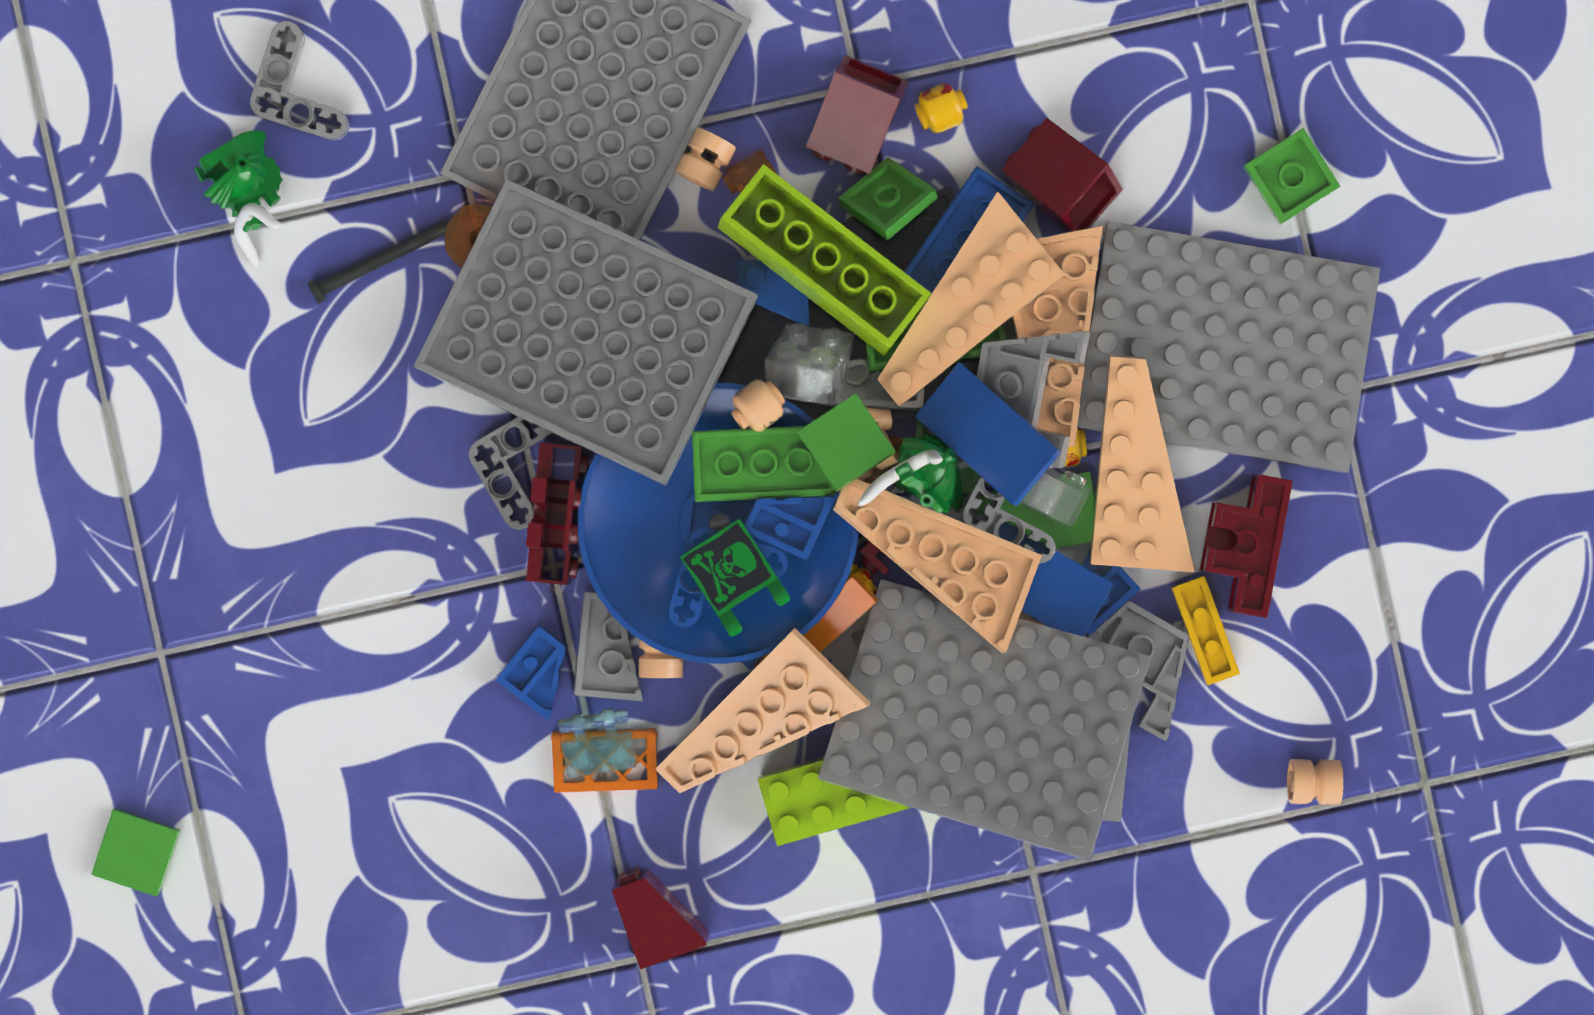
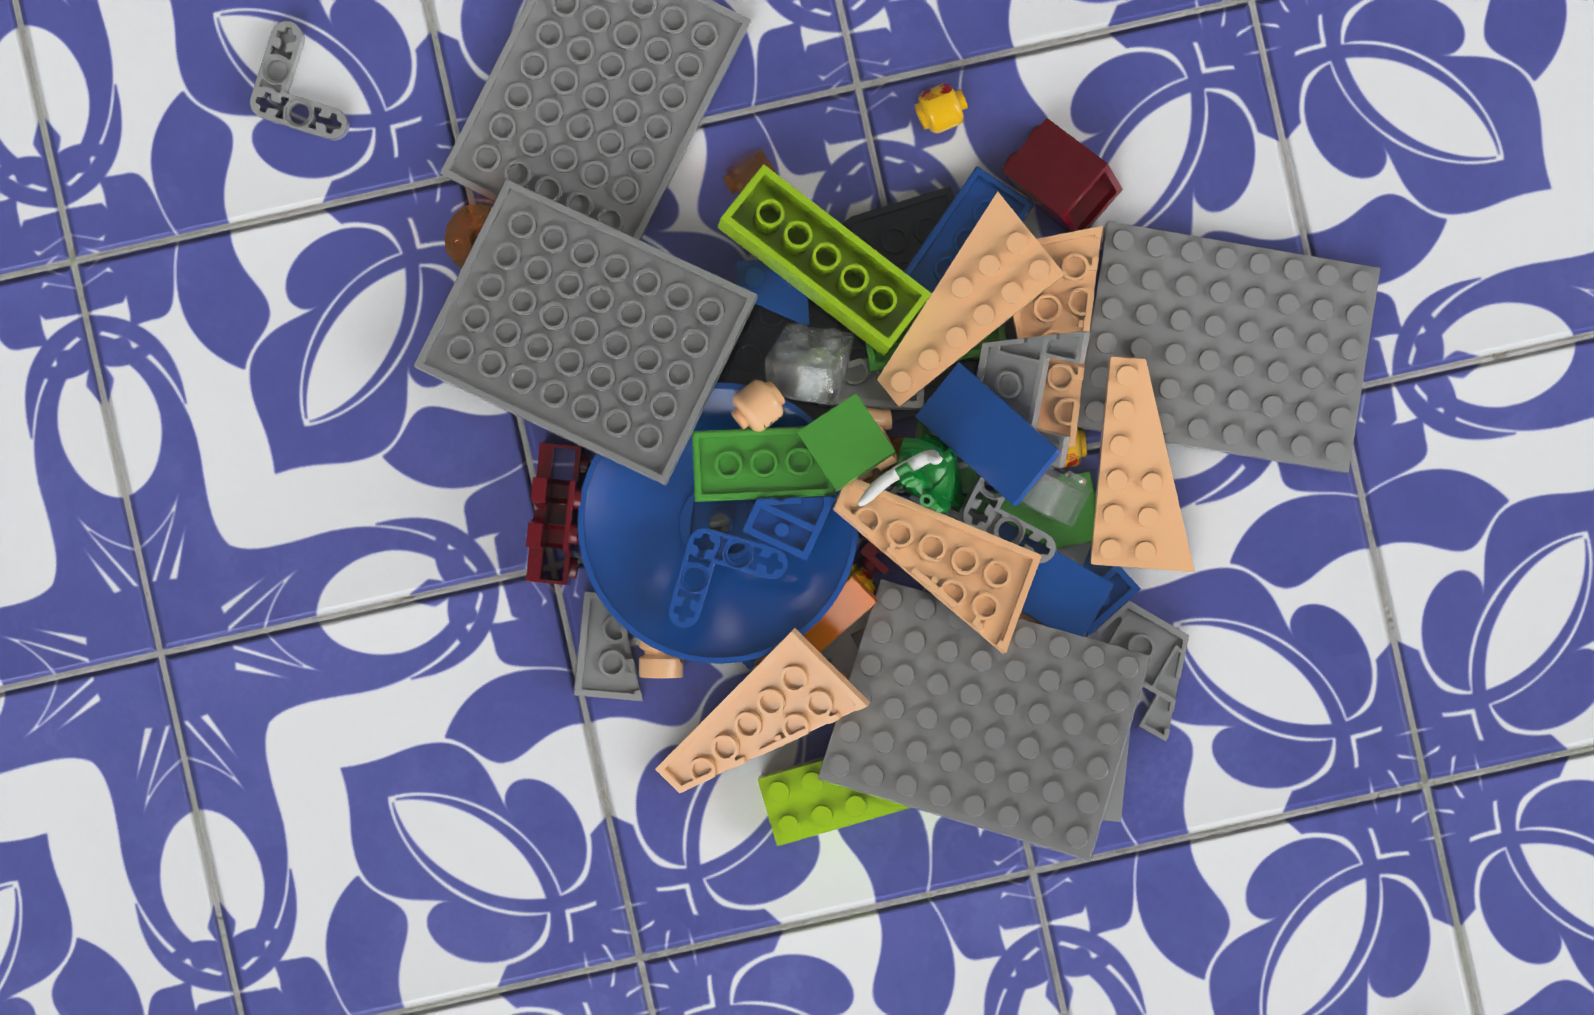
(135, 852): bright green tile -> none
(241, 180): green helmet -> none
(376, 261): pearl dark grey bar -> none
(503, 453): light grey beam -> none
(535, 671): blue wing -> none
(598, 753): clear light blue plate -> none
(623, 782): orange window -> none
(655, 918): dark red slope -> none
(700, 170): light nougat wheel -> none
(731, 570): flag -> none
(856, 115): slope -> none
(887, 198): bright green plate -> none
(1205, 630): yellow plate -> none
(1248, 543): dark red piece -> none
(1291, 176): bright green plate -> none
(1317, 781): light nougat wheel -> none

